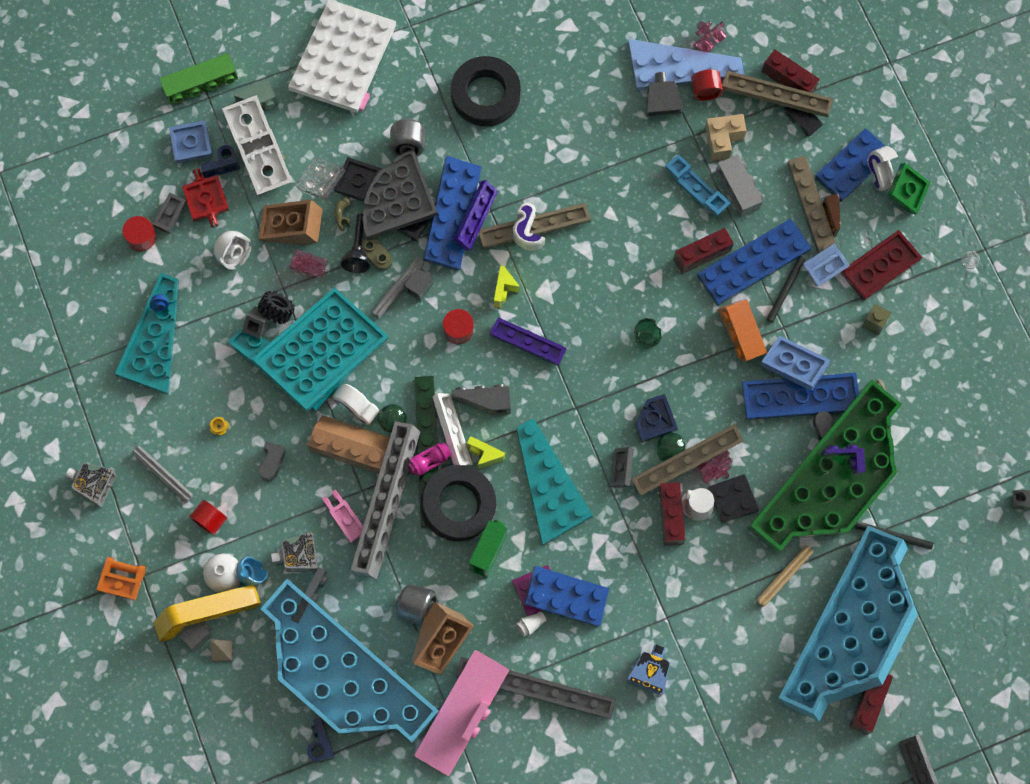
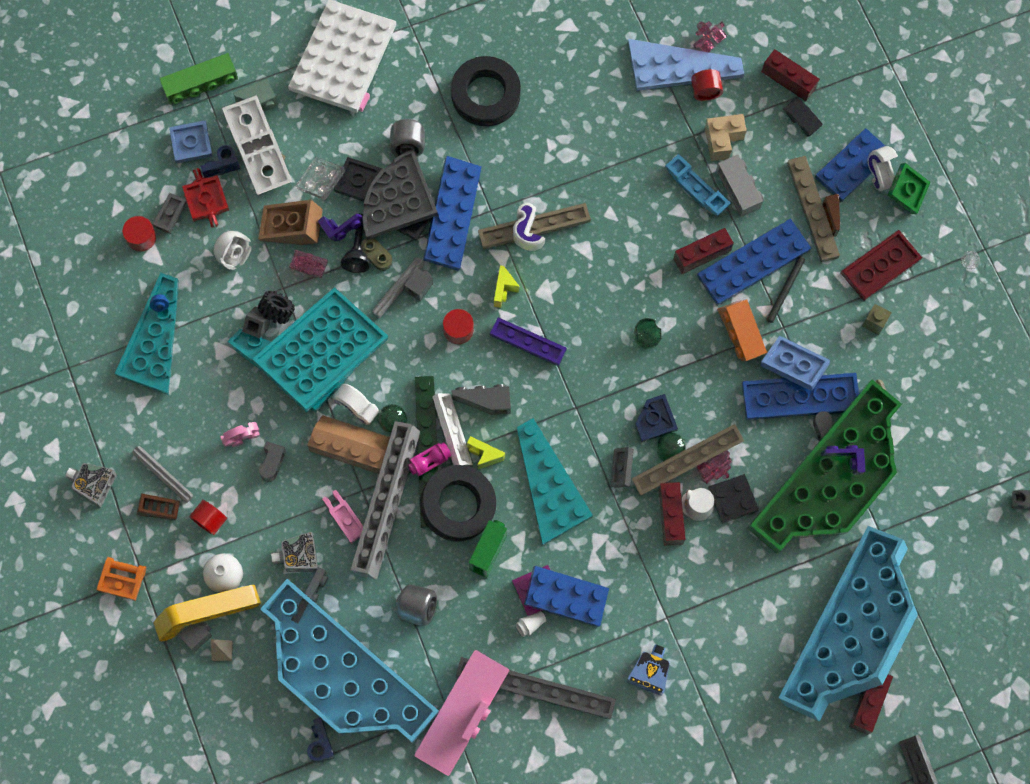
(157, 514): none -> reddish brown slope
(218, 421): yellow plate -> none
(236, 435): none -> bright pink plate
(251, 571): dark azure hair -> none
(338, 233): none -> dark purple bracket
(339, 209): olive piece -> none
(440, 638): medium nougat slope -> none
(475, 215): dark purple plate -> none
(662, 97): dark grey torso -> none
(777, 94): dark tan plate -> none
(784, 576): tan axle -> none
(825, 264): light blue plate -> none
(907, 539): pearl dark grey bar -> none

